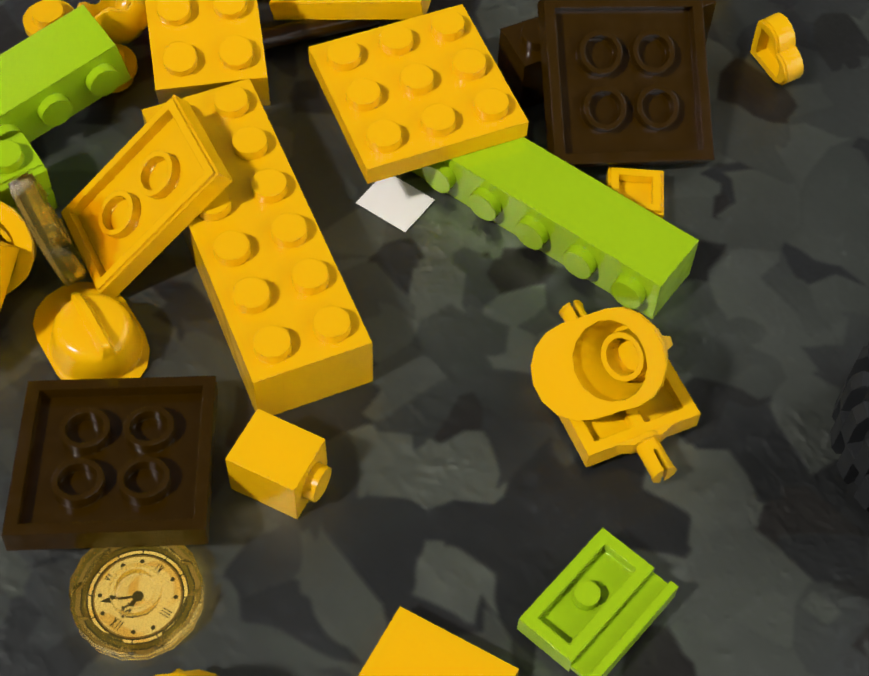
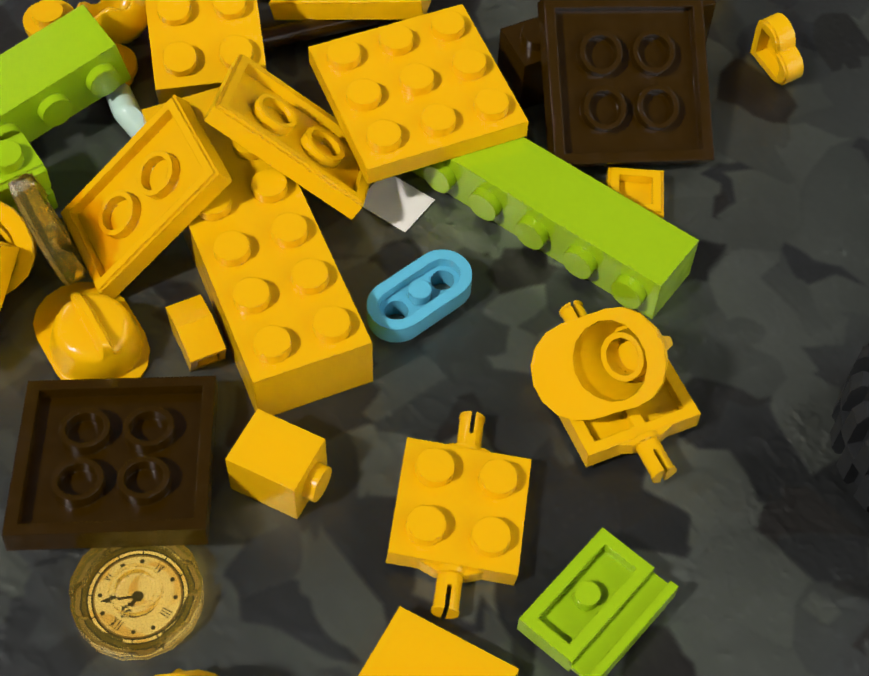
(126, 109): none -> light aqua arm
(196, 332): none -> yellow piece
(288, 134): none -> yellow tile
(415, 297): none -> medium azure plate
(459, 513): none -> yellow plate

